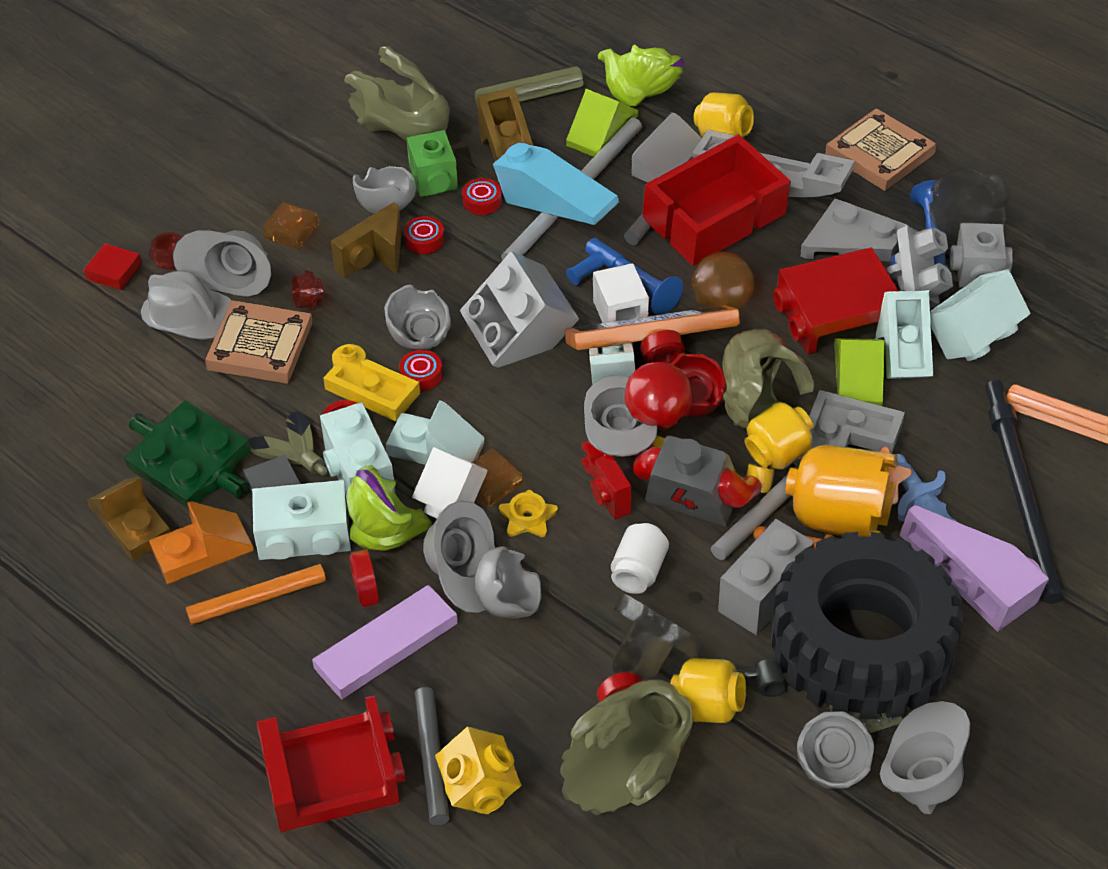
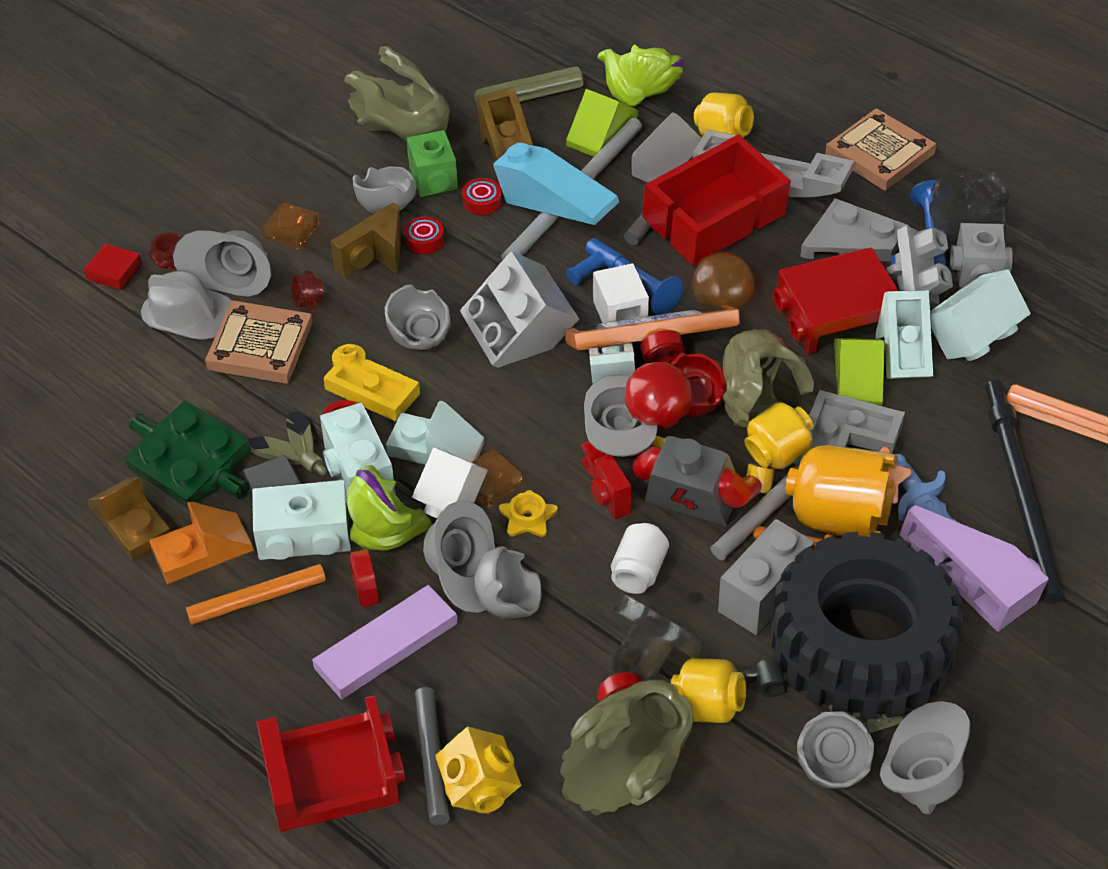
(422, 367): red tile -> none

